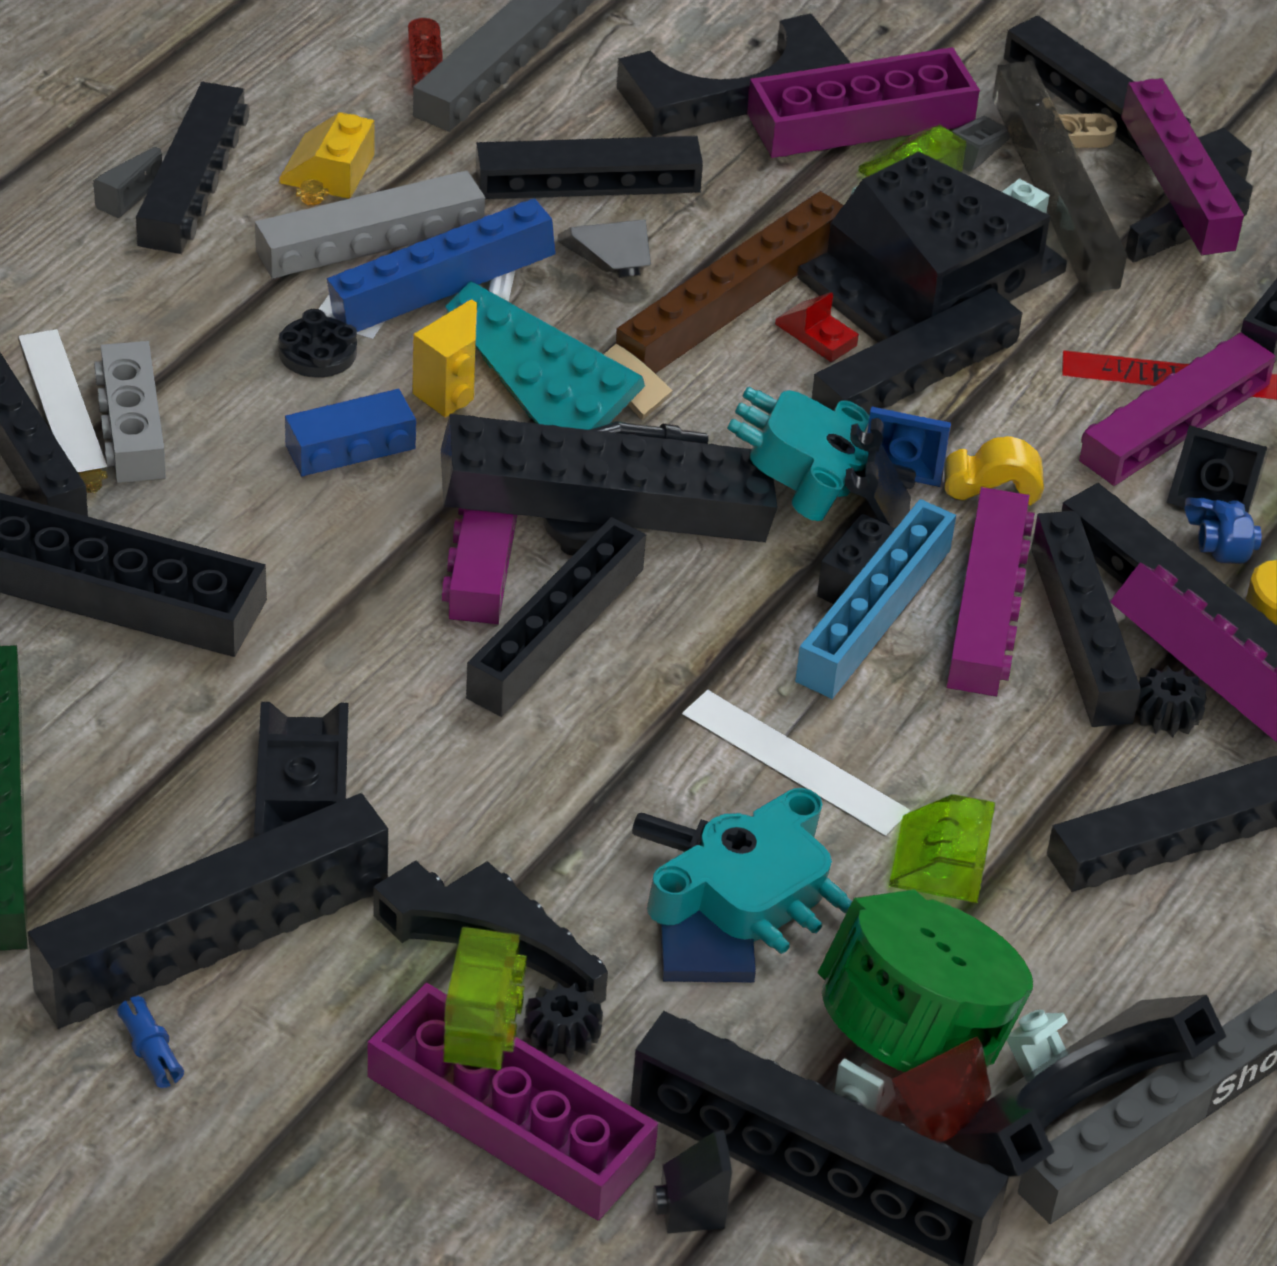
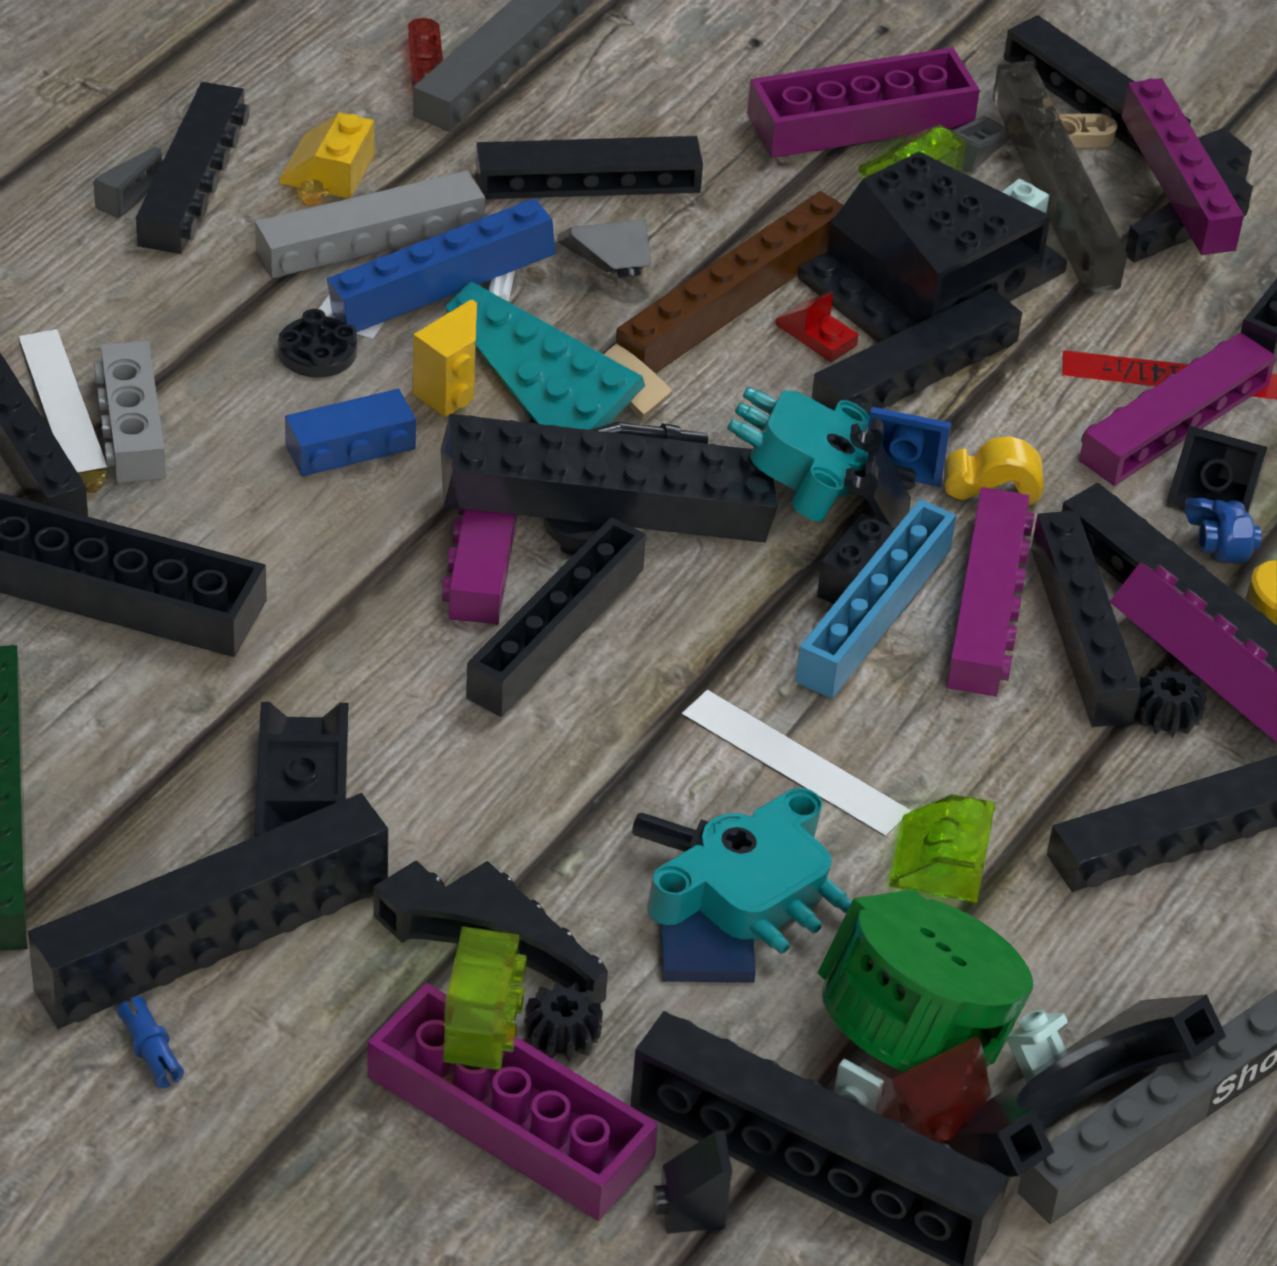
(679, 101): black arch -> none

